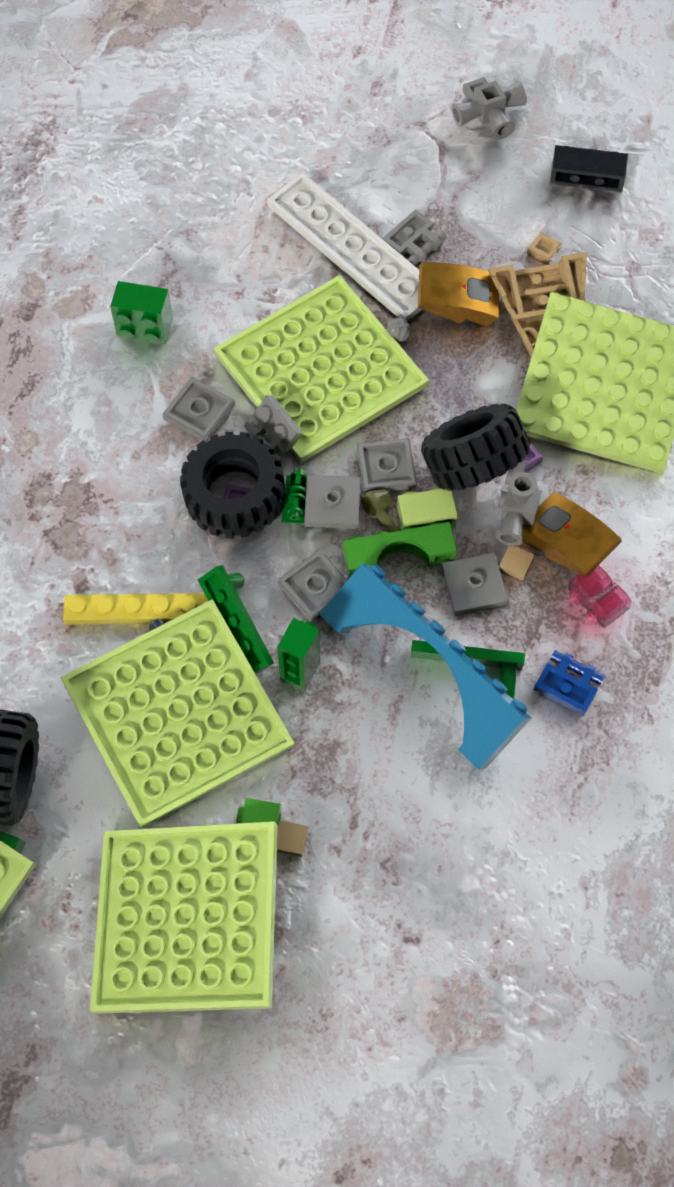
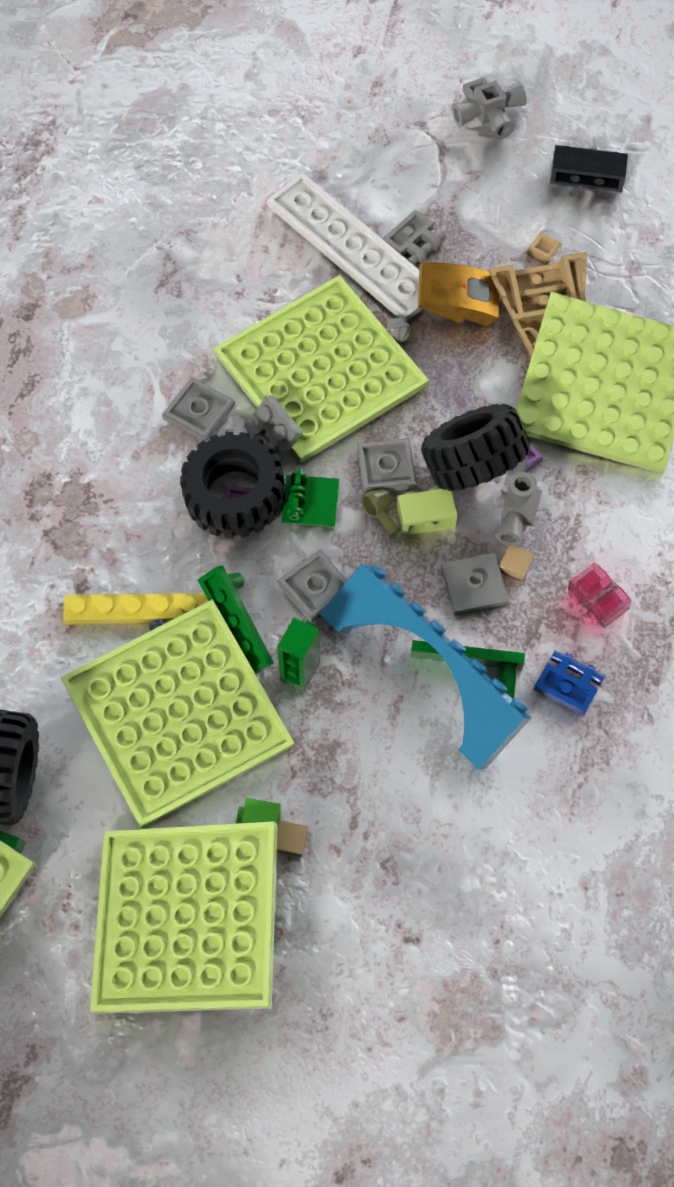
(141, 312): green brick -> none
(332, 501): light grey plate -> none
(430, 543): bright green arch -> none
(570, 535): pearl gold slope -> none

